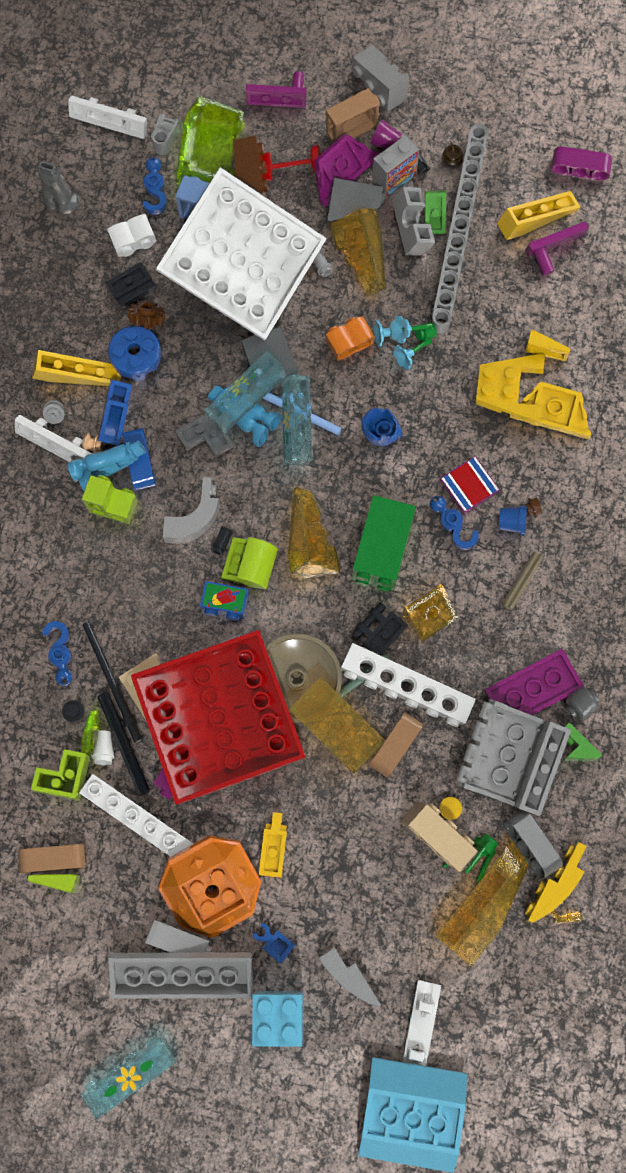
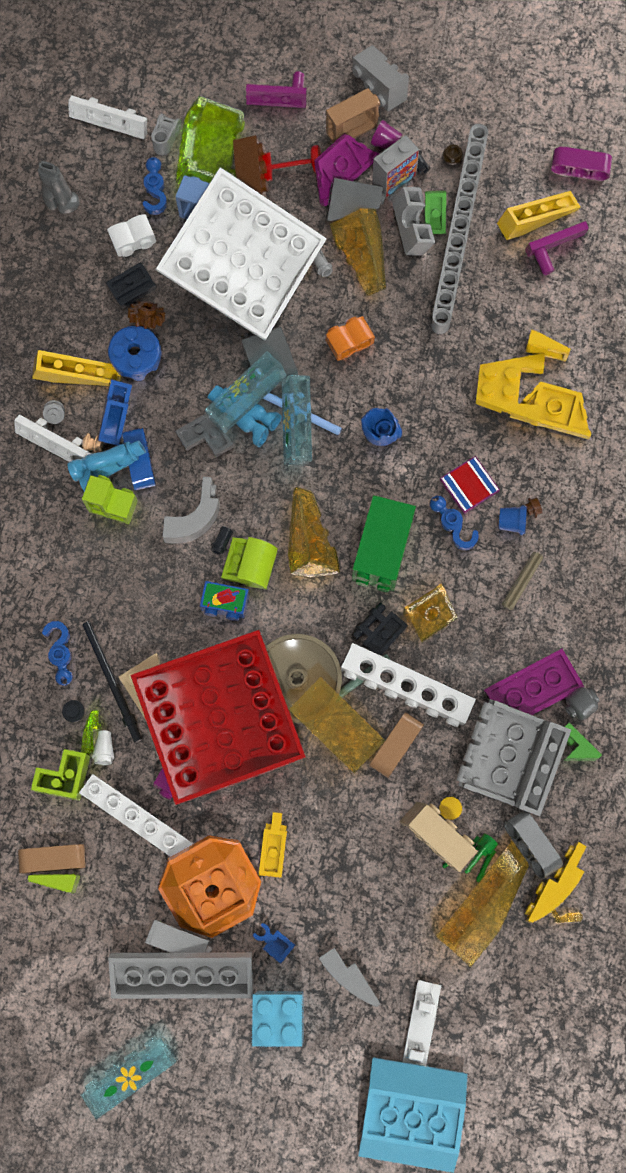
(123, 744): black axle -> none
(400, 331): medium azure plant -> none

